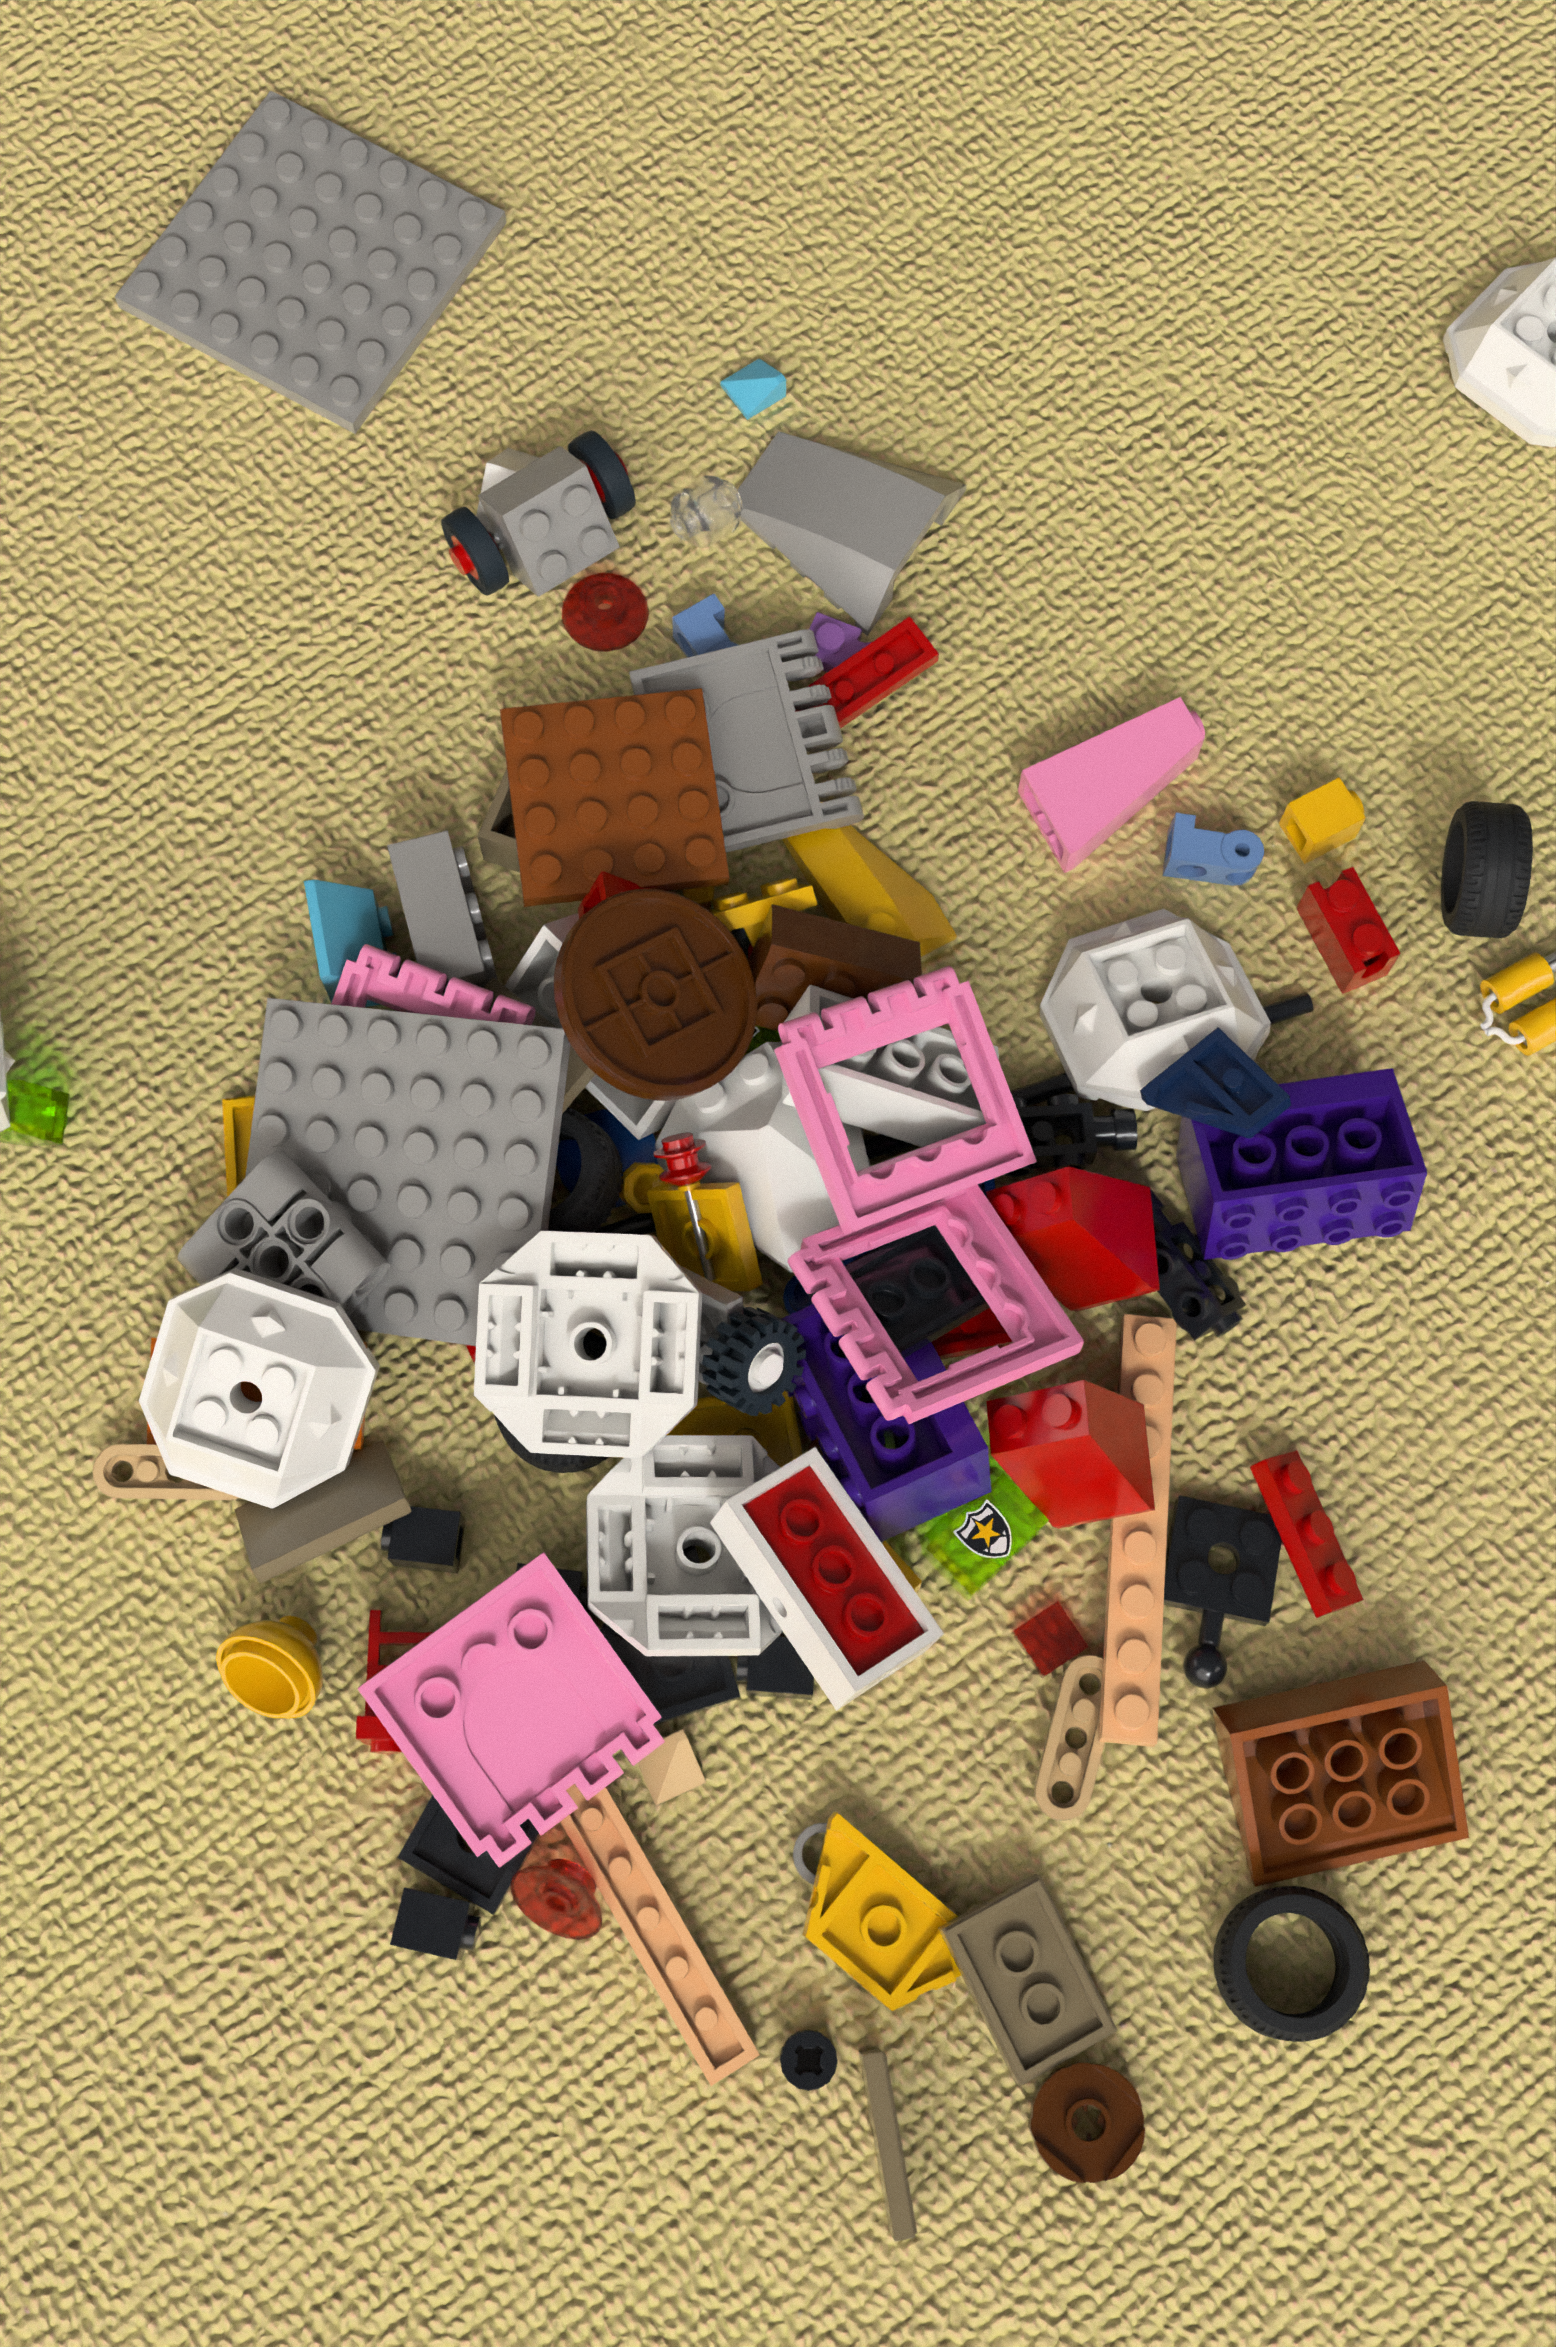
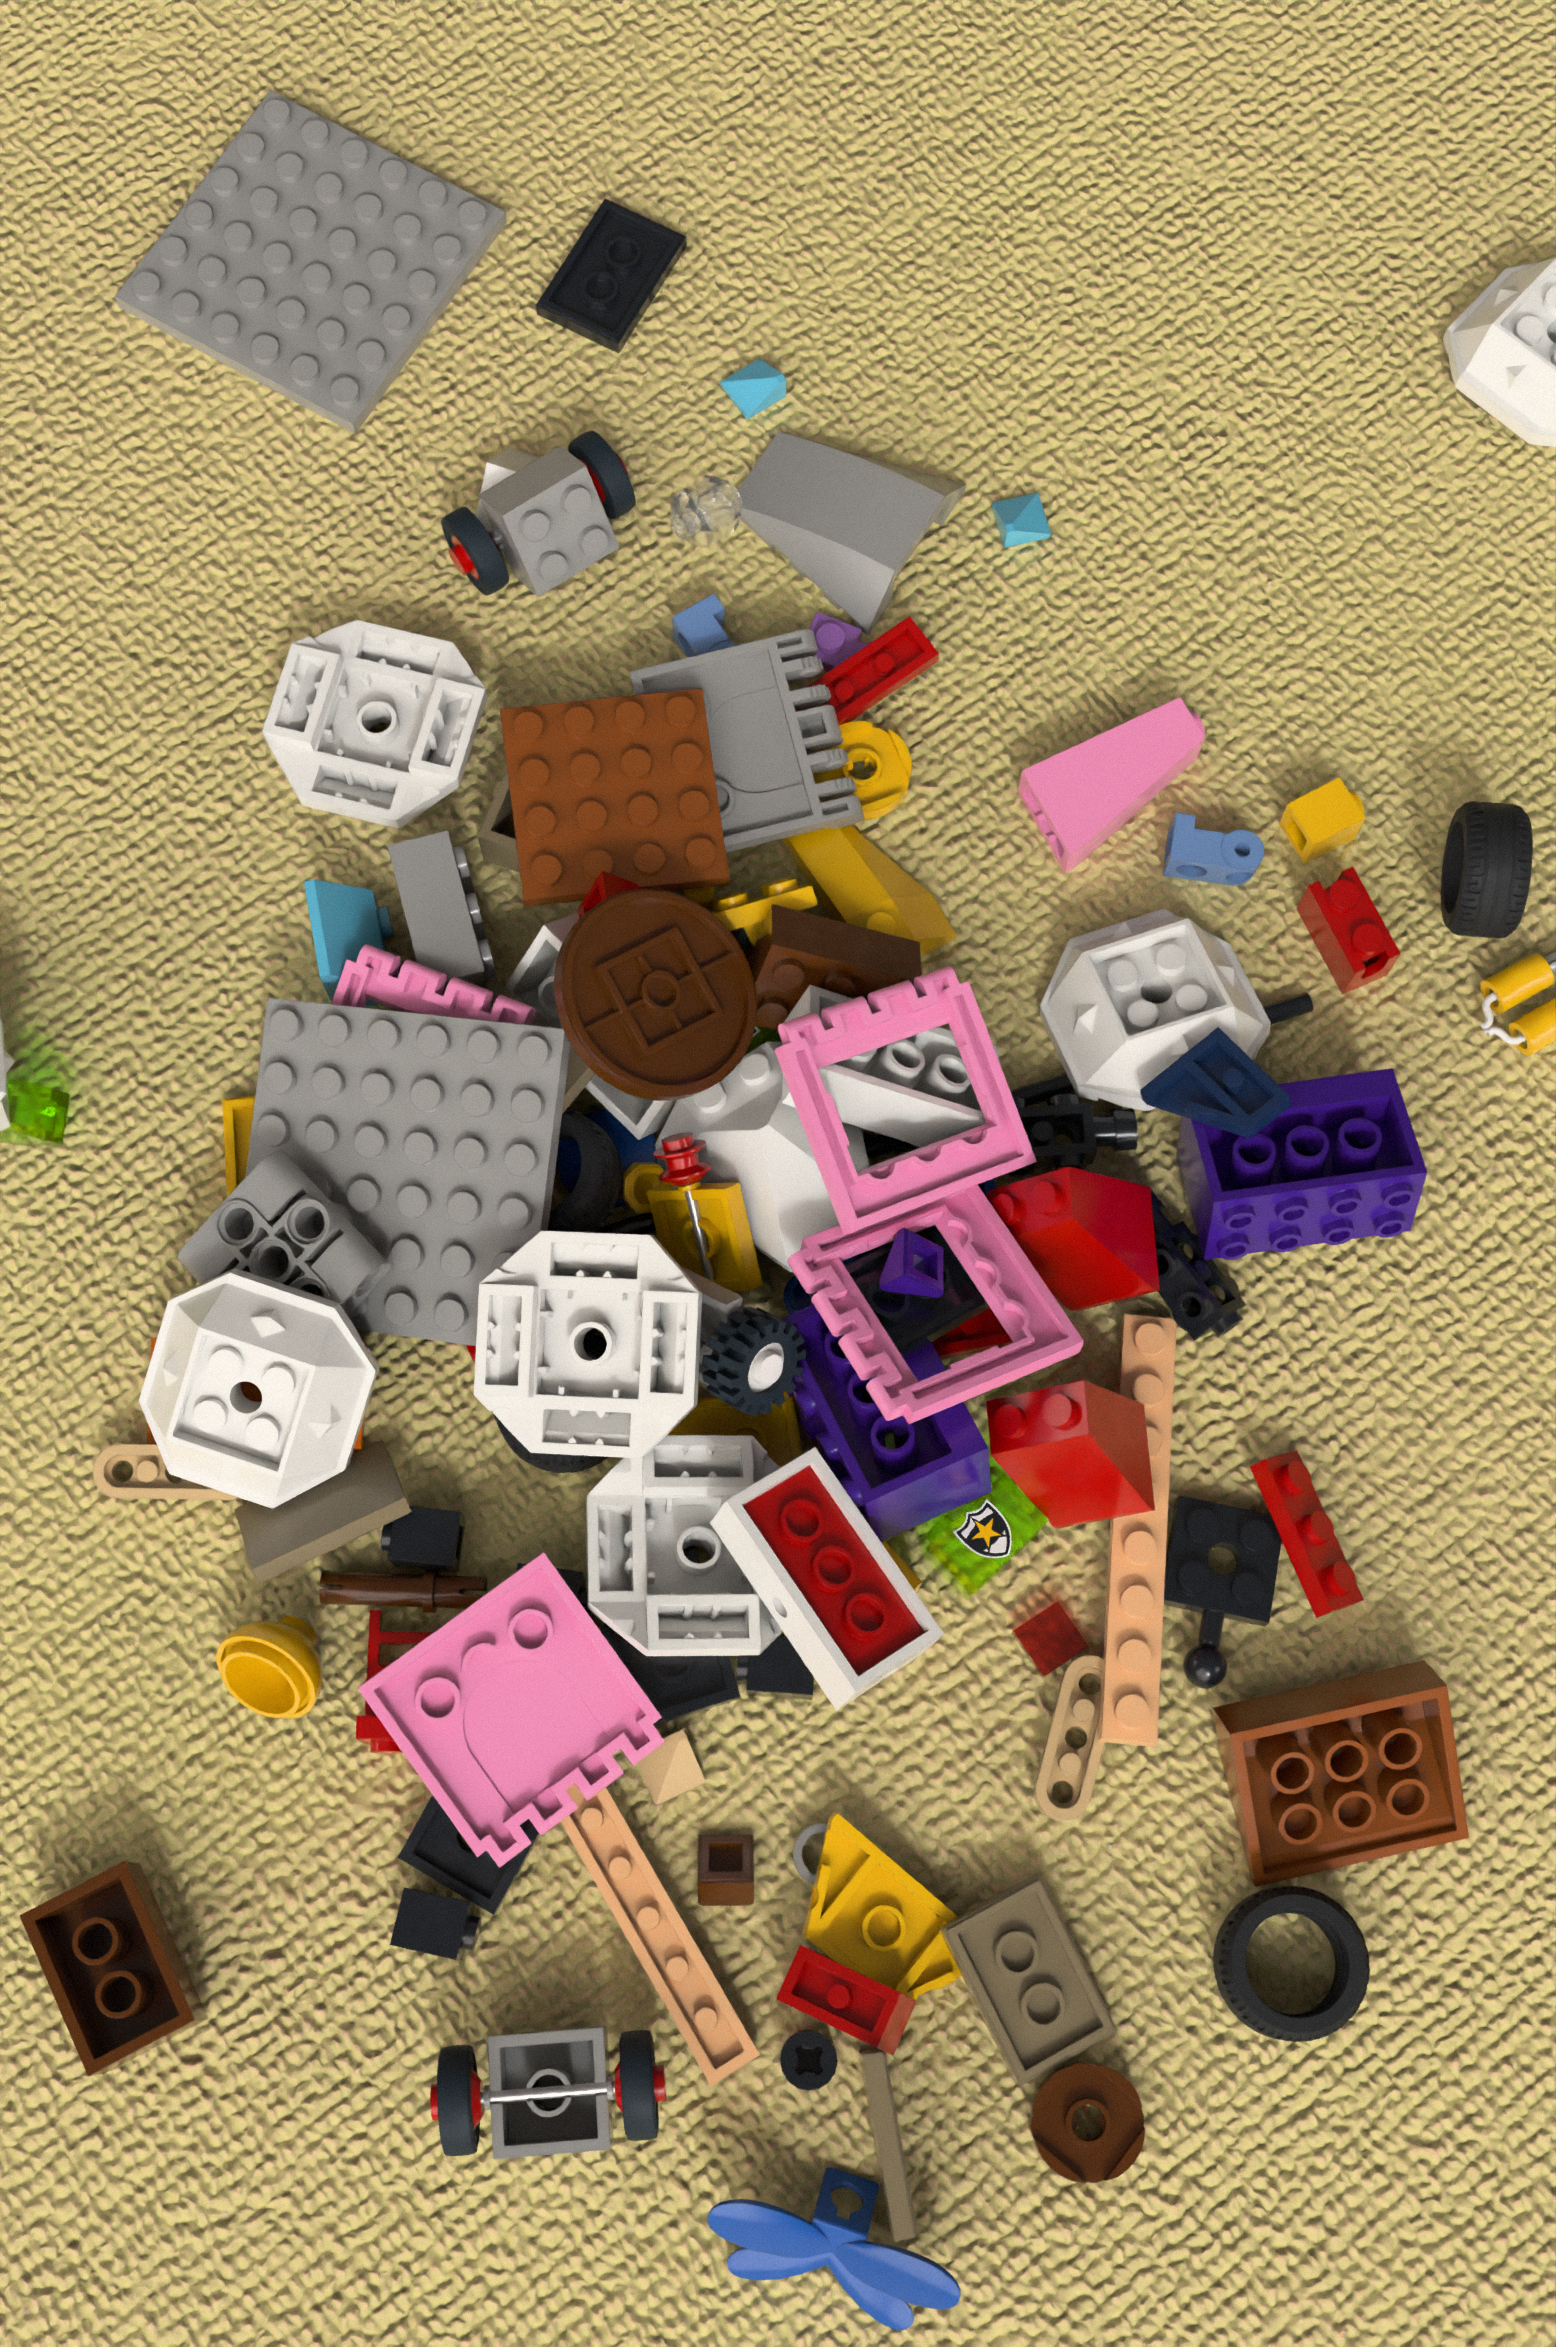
(113, 1967): none -> reddish brown brick
(365, 677): none -> white piece
(401, 1590): none -> reddish brown pin
(548, 2092): none -> brick
(559, 1898): clear red piece -> none
(605, 628): clear red piece -> none
(611, 275): none -> black tile
(725, 1870): none -> reddish brown slope
(846, 2000): none -> red panel
(873, 2274): none -> blue piece
(887, 755): none -> yellow plate
(913, 1266): none -> dark purple slope
(1021, 520): none -> medium azure slope

